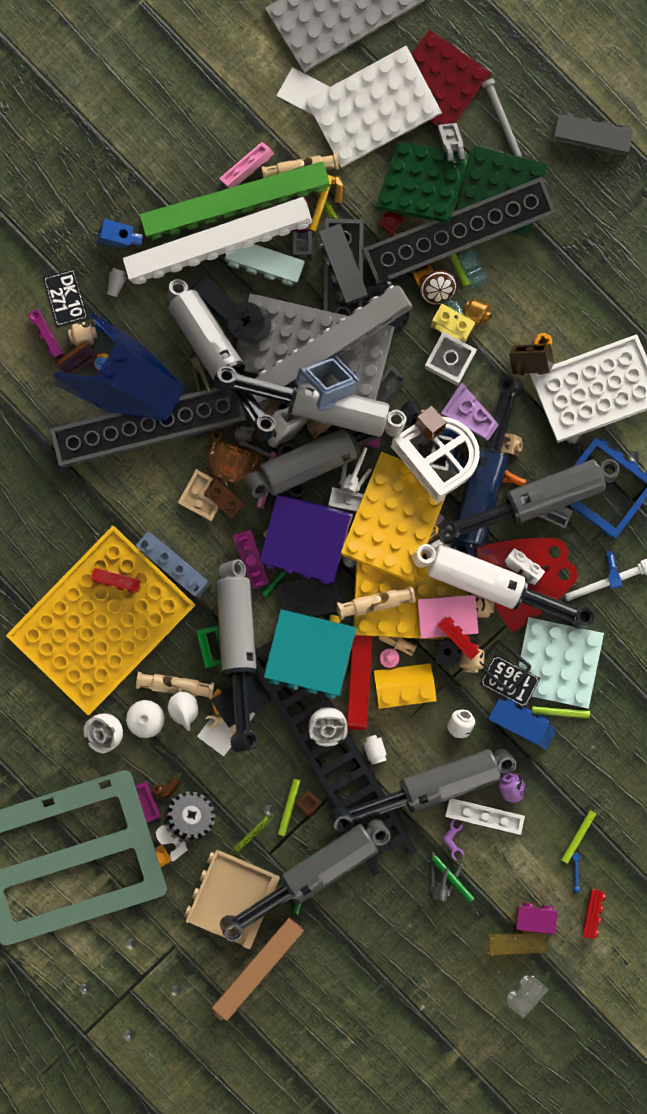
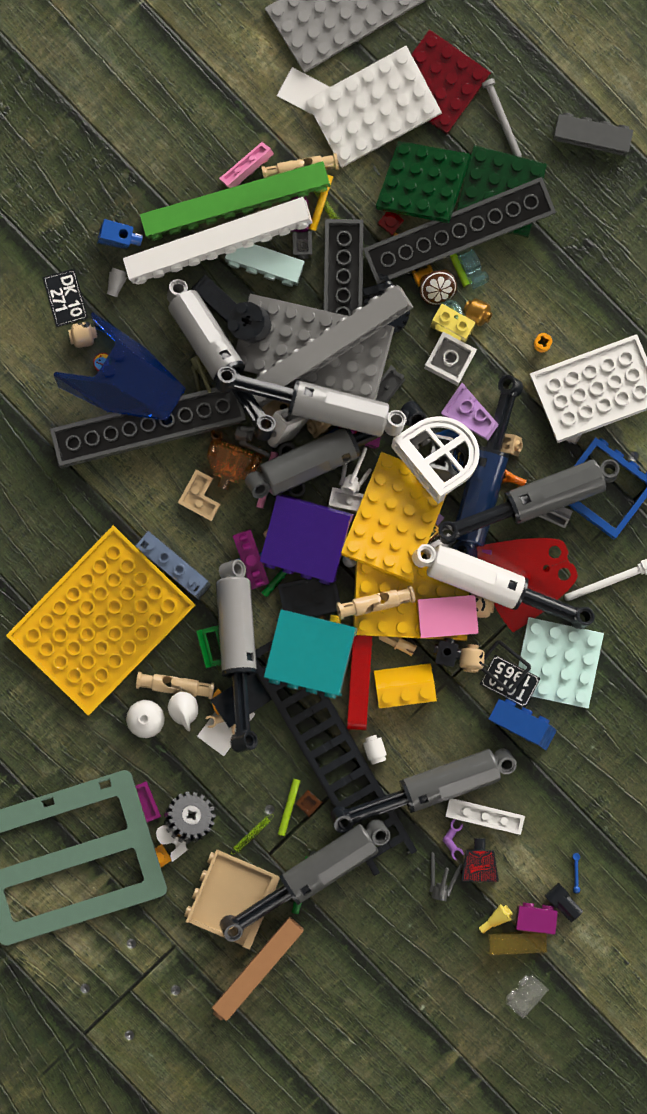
(45, 333): magenta hinge -> none
(76, 359): reddish brown plate -> none
(103, 732): white cylinder -> none
(113, 579): red piece -> none
(166, 790): reddish brown arm -> none
(224, 498): reddish brown hinge -> none
(327, 726): white cylinder -> none
(329, 395): sand blue piece -> none
(339, 189): pearl gold arm -> none
(343, 265): dark grey brick -> none
(389, 658): bright pink tile -> none
(430, 423): brick -> none
(451, 140): light grey hinge -> none
(453, 880): green bar -> none
(455, 634): red piece -> none
(461, 724): white head -> none
(479, 863): none -> black torso
(500, 916): none -> light yellow cone
(512, 787): medium lavender head -> none
(518, 560): white hinge -> none
(531, 359): dark brown brick -> none
(560, 712): lime bar -> none
(561, 899): none -> black piece
(578, 837): lime bar -> none
(592, 915): red piece -> none
(614, 577): blue piece -> none

